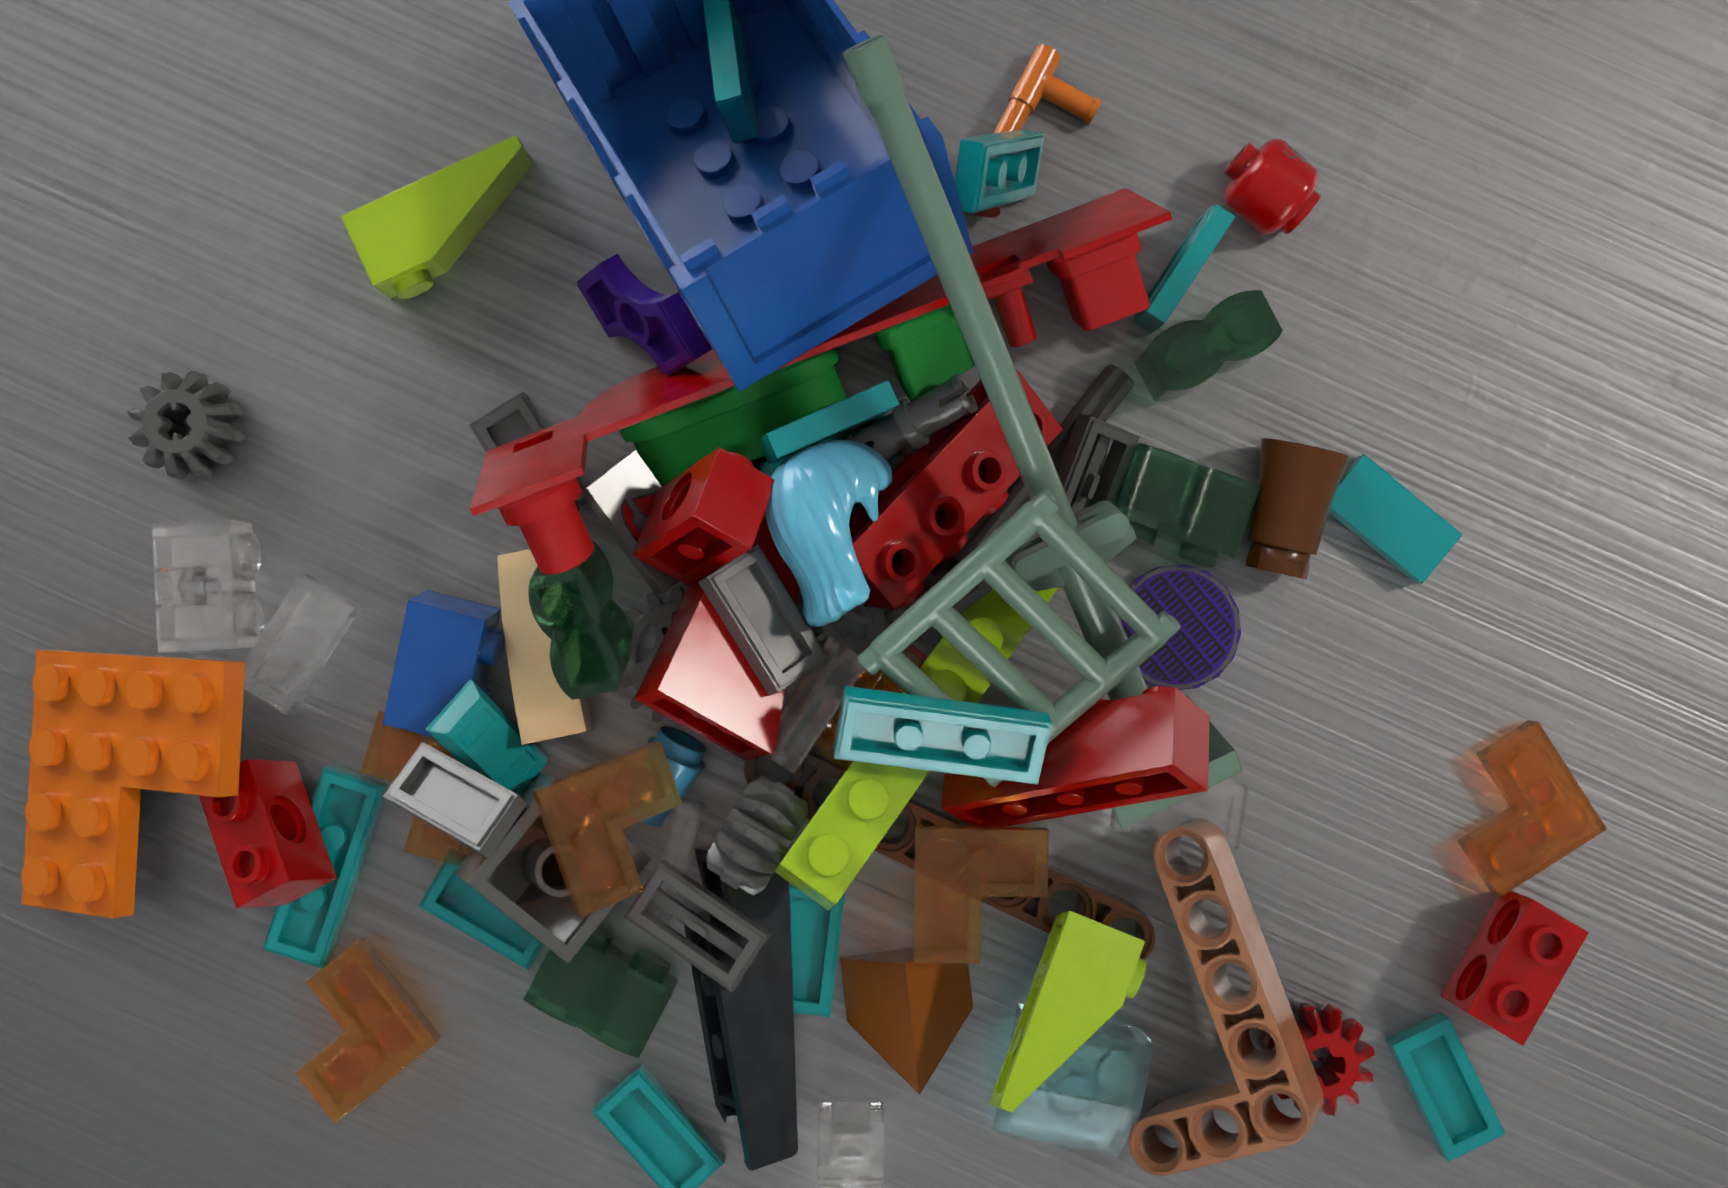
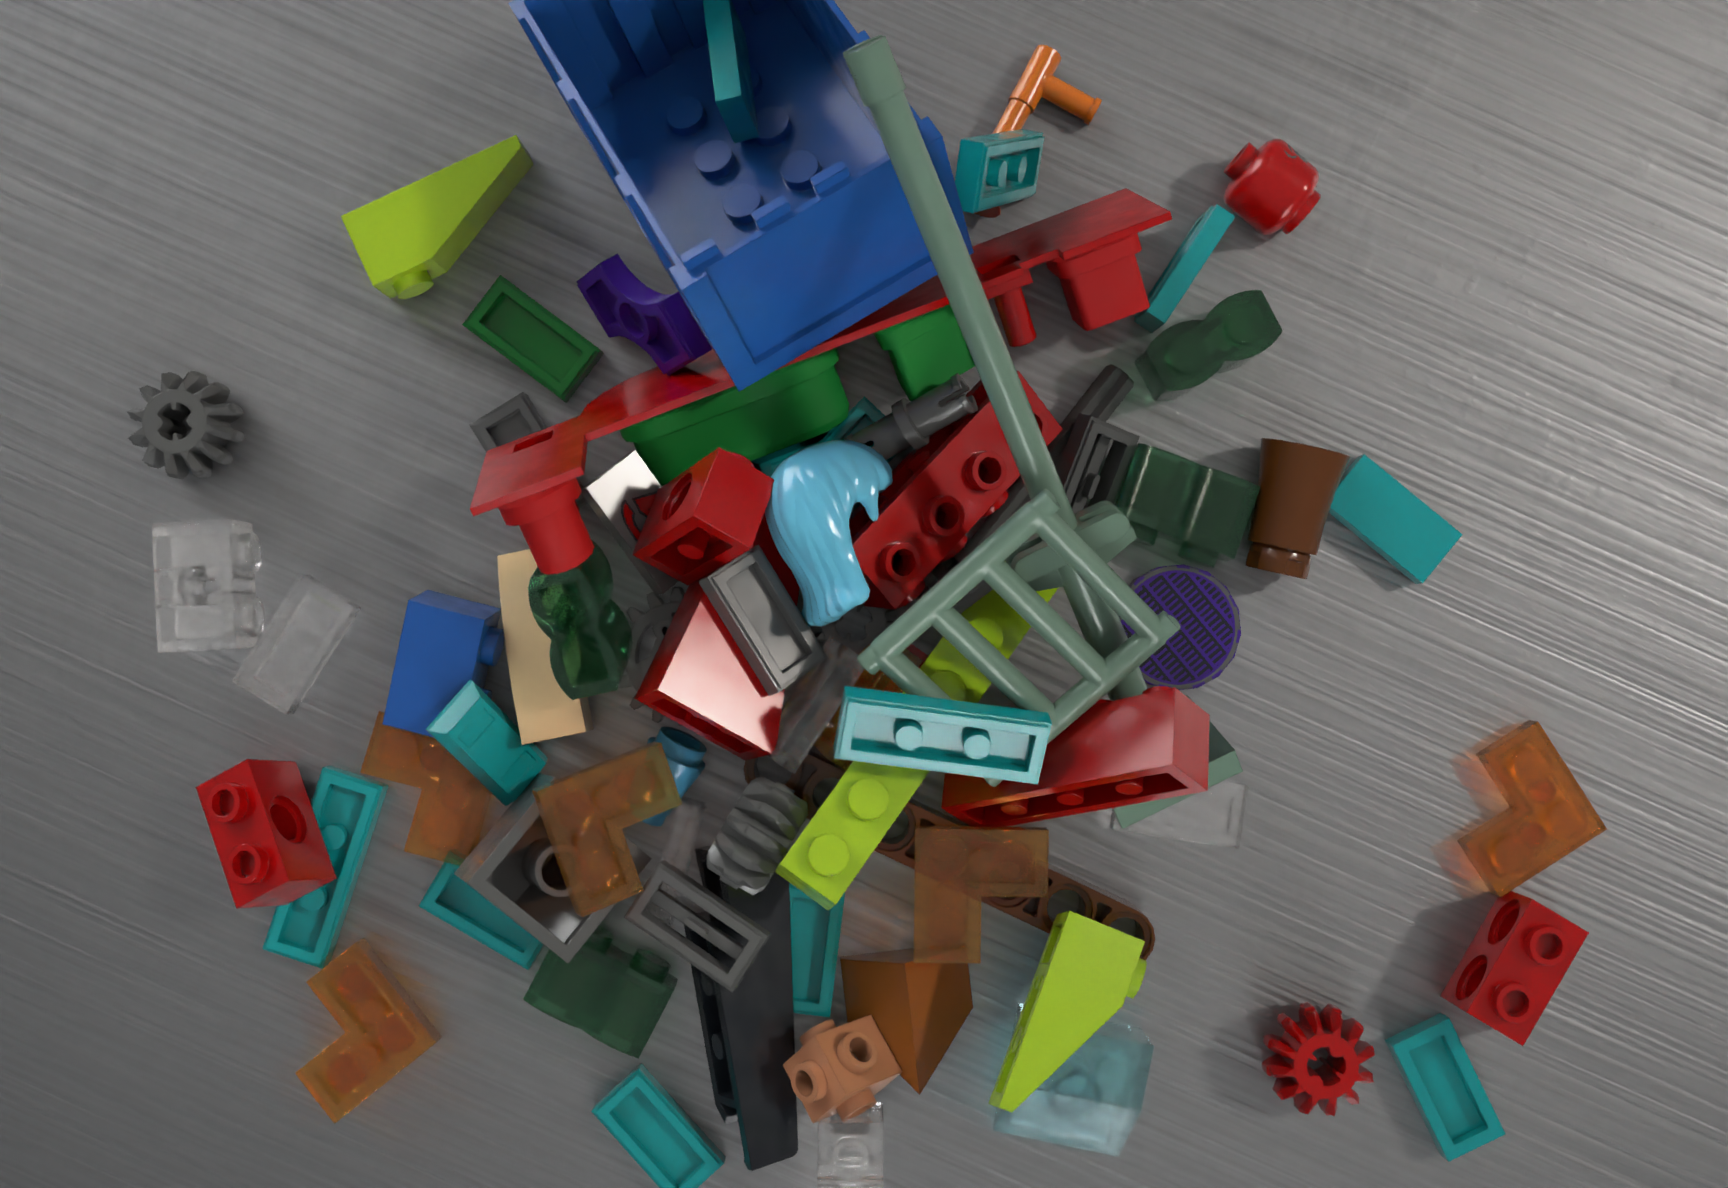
(98, 739): orange plate -> none
(455, 800): tile -> none
(533, 338): none -> green tile
(828, 422): teal tile -> none
(830, 1076): none -> nougat brick
(1233, 1013): nougat beam -> none

